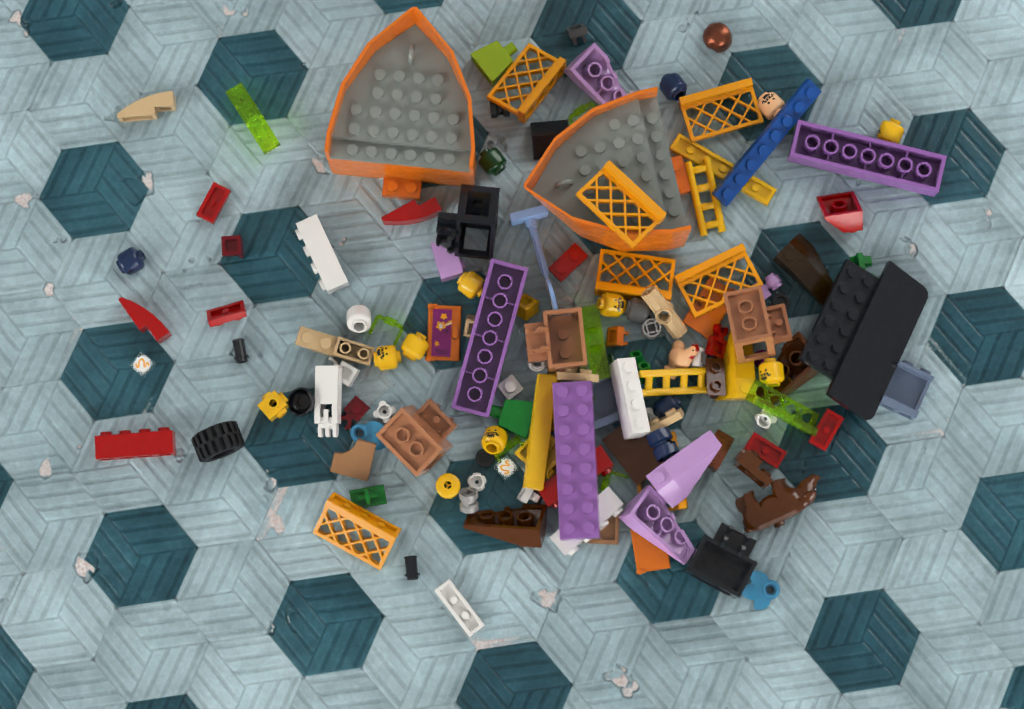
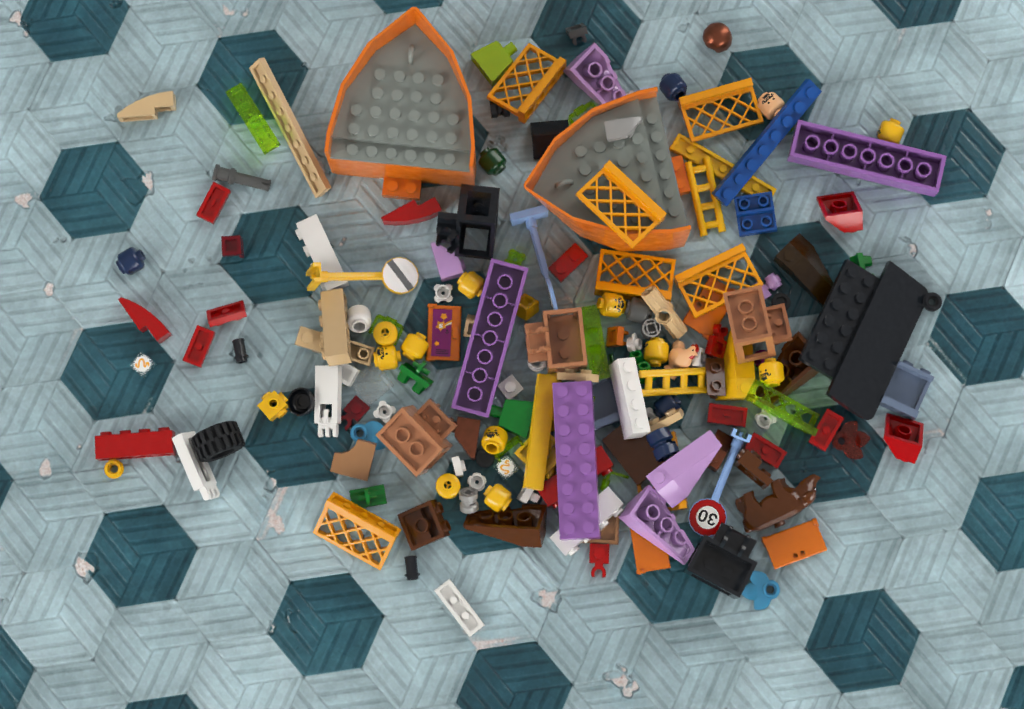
(114, 462): none -> yellow plate
(198, 472): none -> white hinge
(199, 346): none -> red plate
(232, 176): none -> dark grey pin
(290, 127): none -> tan plate
(335, 327): none -> tan brick
(390, 338): none -> yellow head
(397, 275): none -> piece
(417, 374): none -> green hips
(424, 524): none -> reddish brown plate
(443, 288): none -> white plate
(459, 466): none -> white plate
(467, 435): none -> copper slope
(497, 497): none -> yellow head
(515, 254): none -> clear neon green plate
(599, 555): none -> red plate
(621, 128): none -> light grey slope
(634, 343): none -> white plate
(656, 351): none -> yellow head
(709, 513): none -> piece
(727, 415): none -> red plate
(755, 214): none -> blue slope
(784, 544): none -> orange door
(853, 440): none -> clear red plate
(903, 437): none -> red slope
(934, 296): none -> black plate

